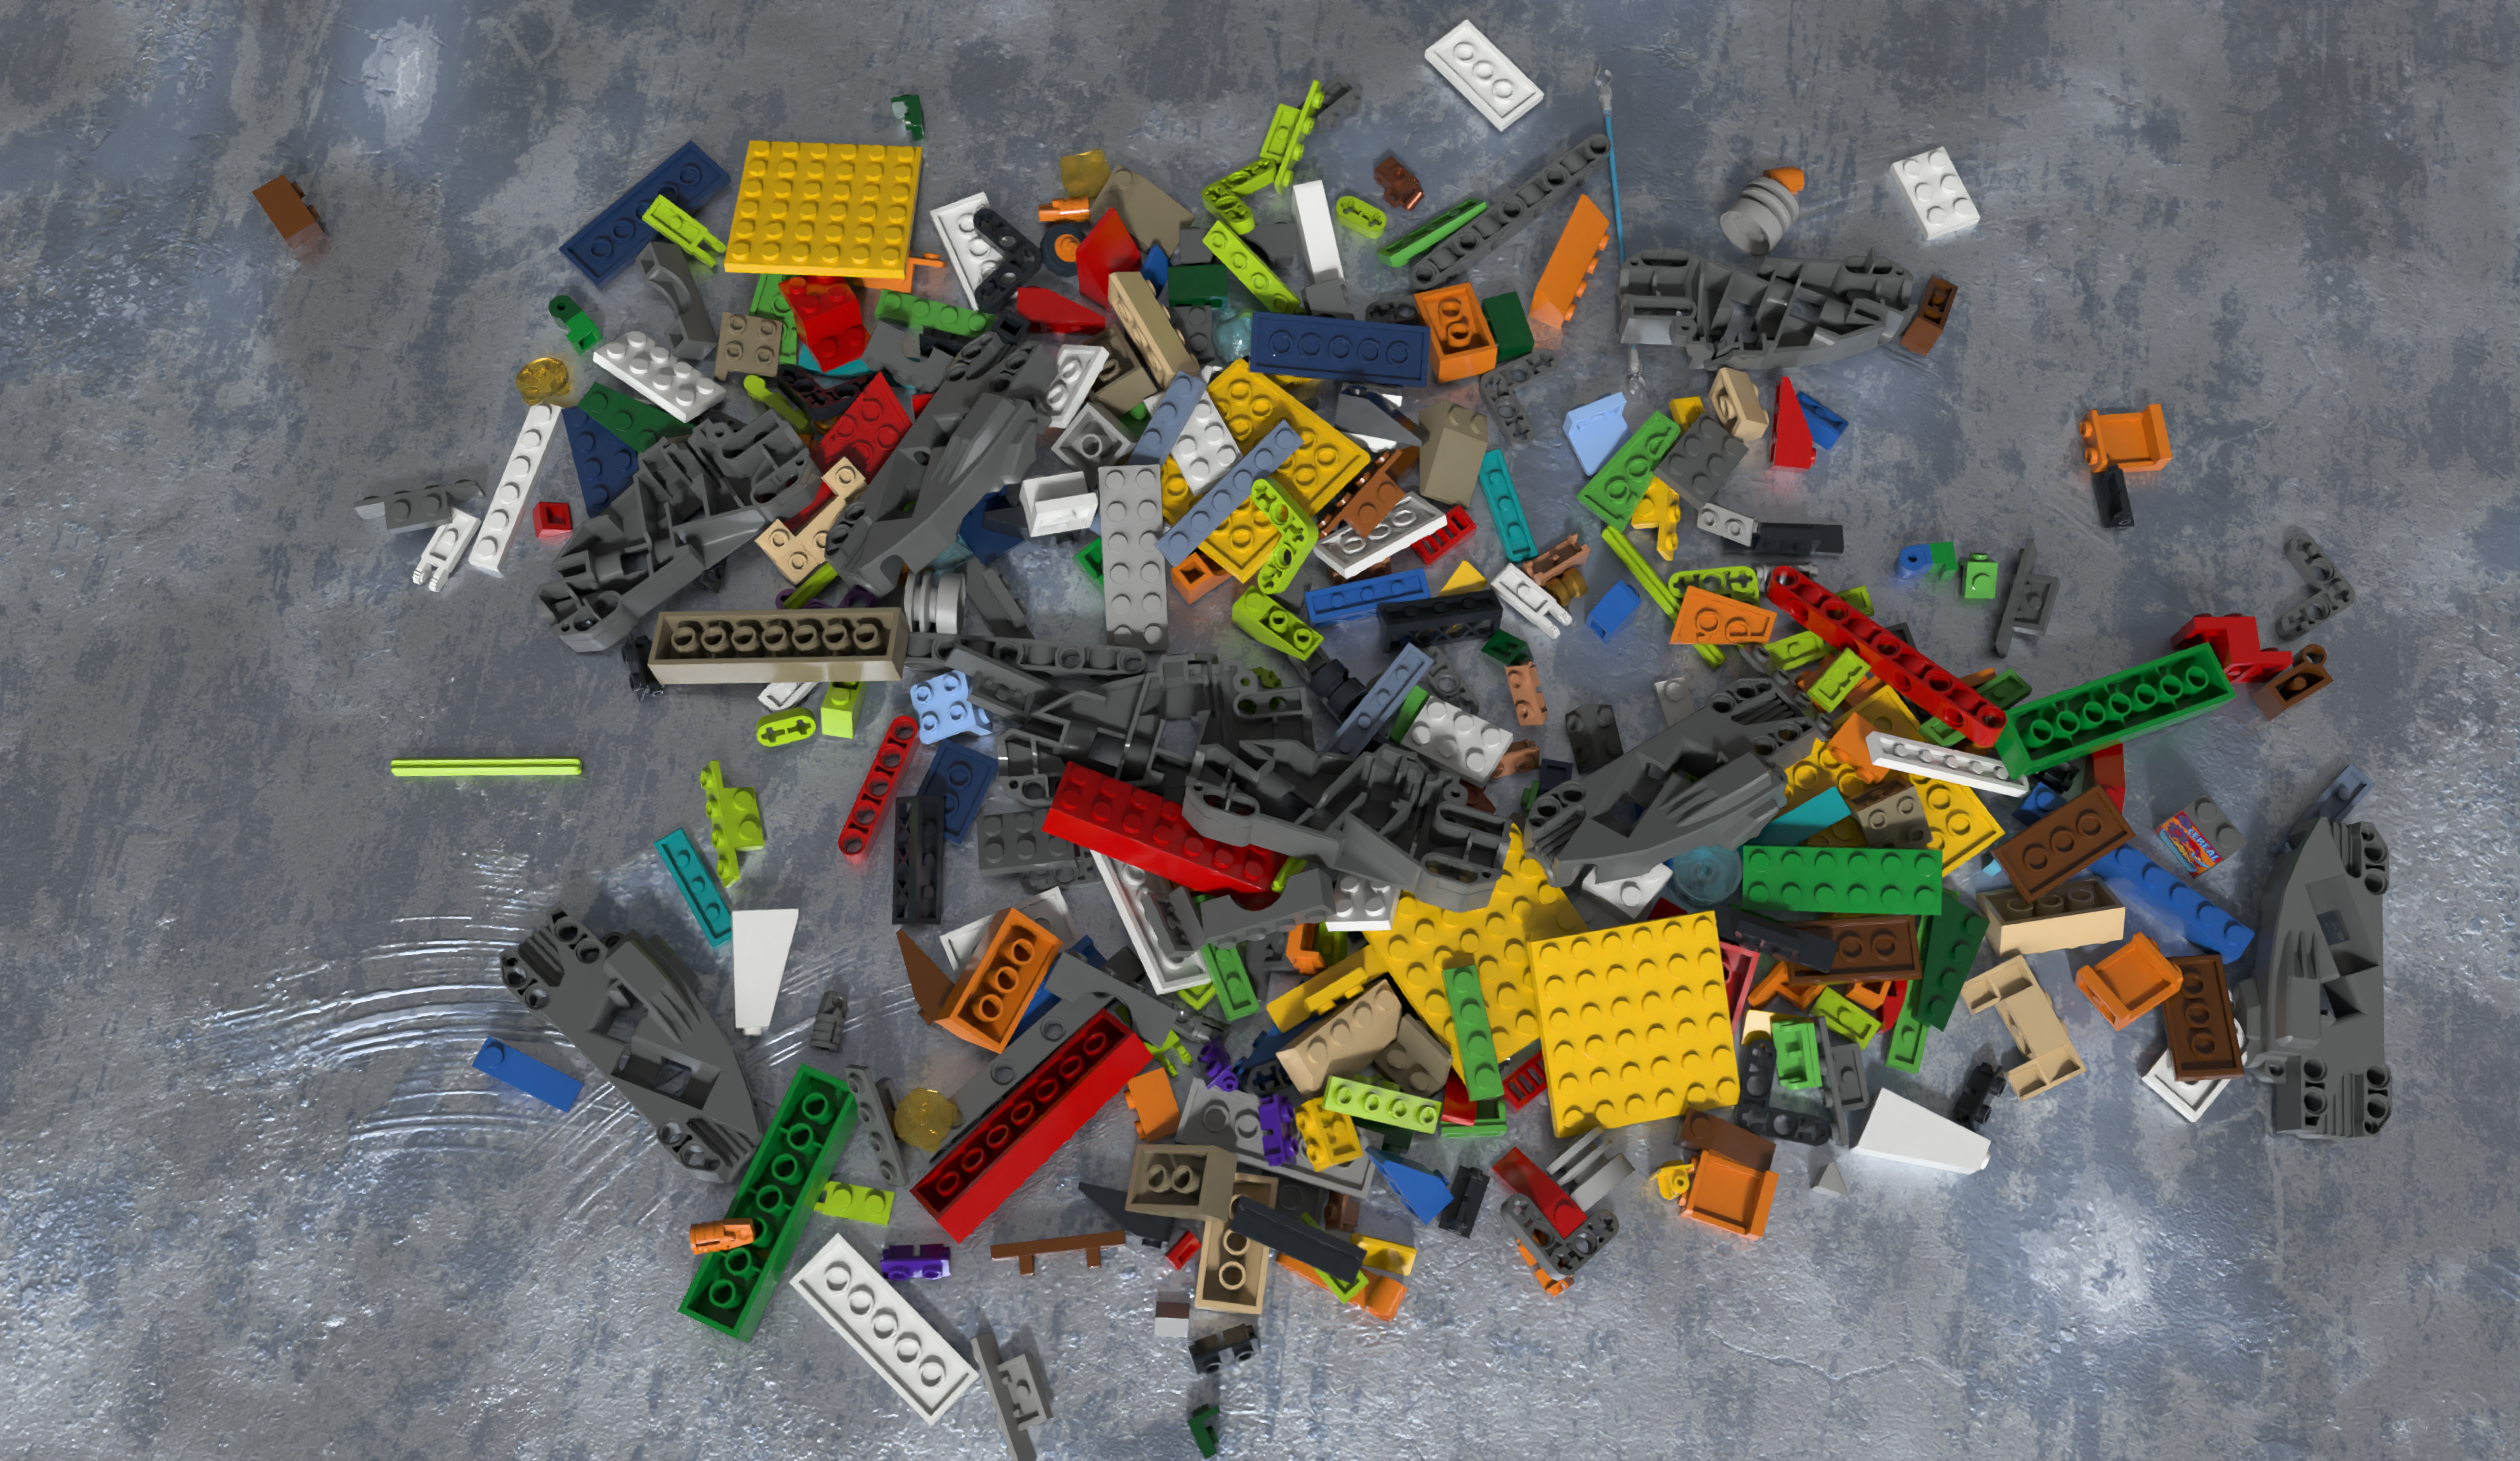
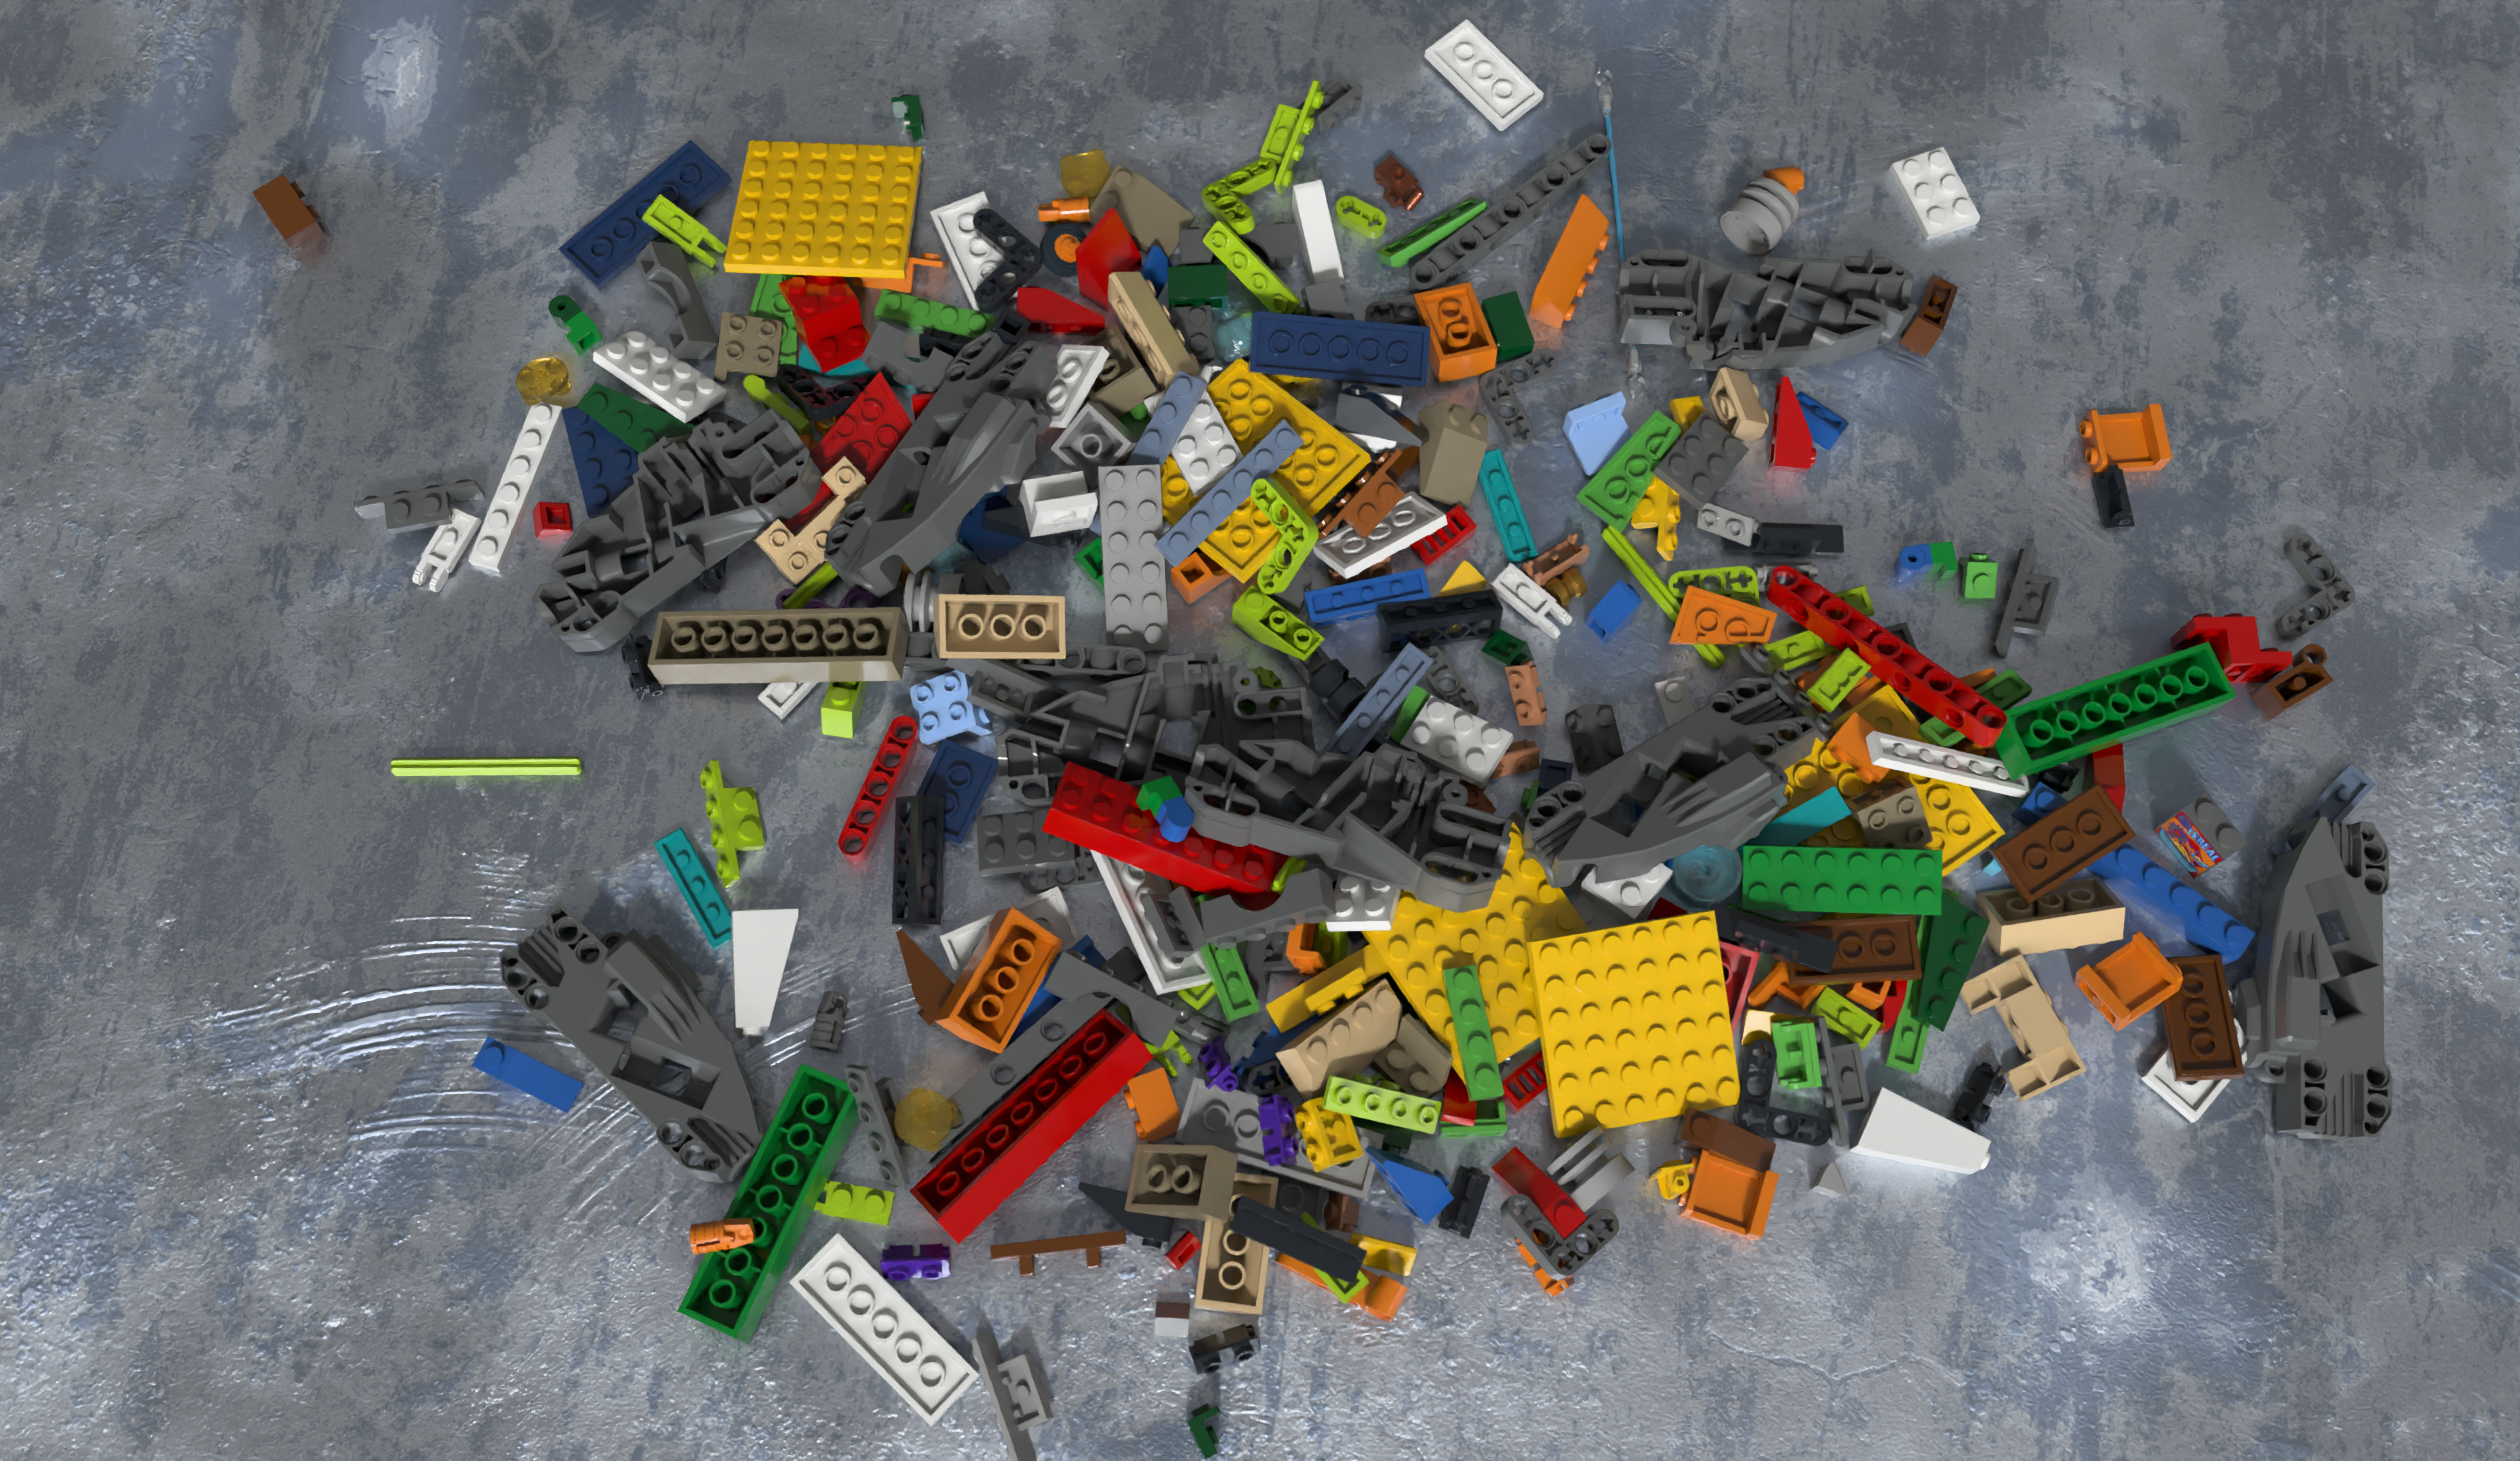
(785, 726): lime beam -> none
(999, 626): none -> tan slope
(1167, 807): none -> leg

